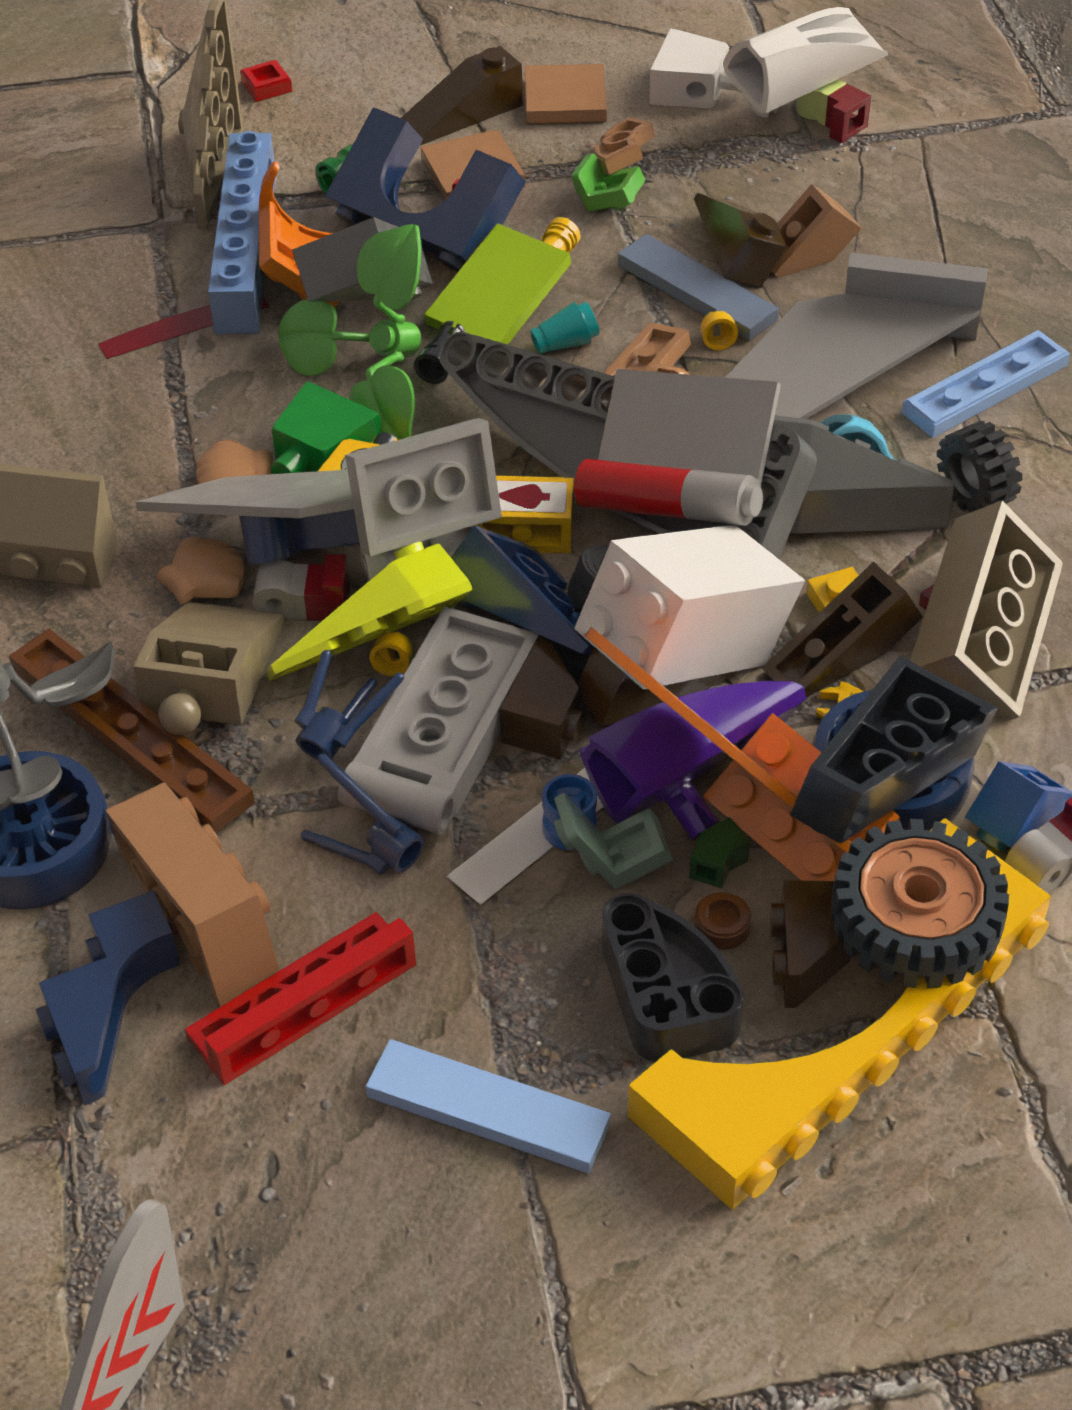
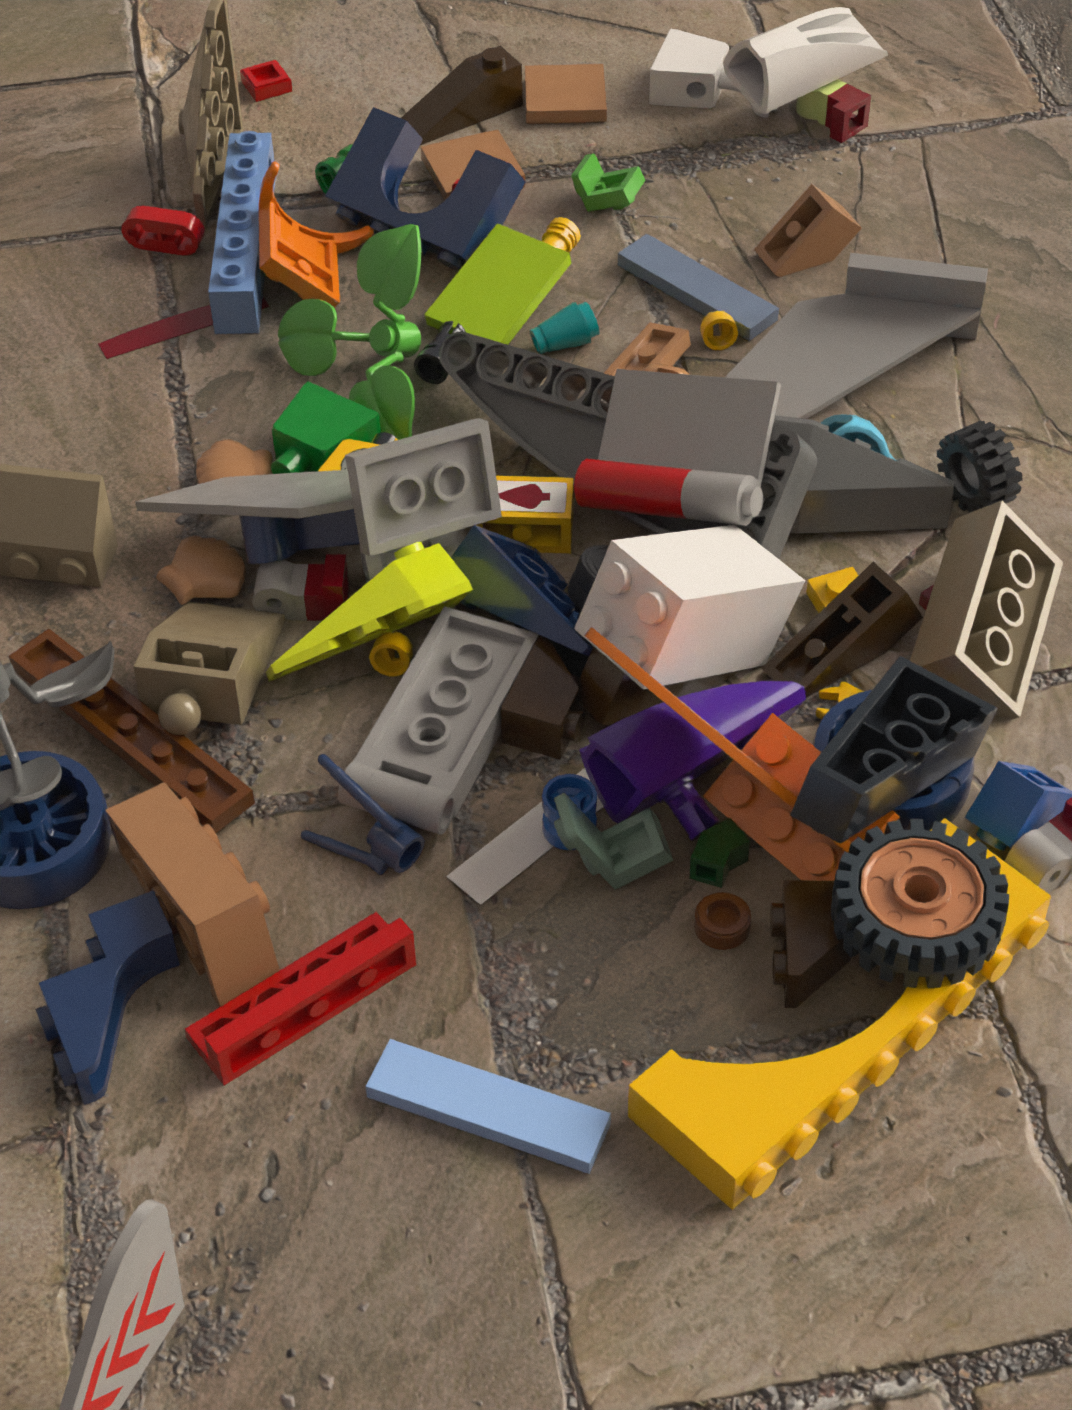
(163, 230): none -> red beam
(328, 729): dark blue plant -> none
(330, 264): dark grey wedge -> none
(622, 144): medium nougat tile -> none
(682, 983): black beam -> none
(742, 239): dark brown slope -> none
(985, 383): light blue tile -> none

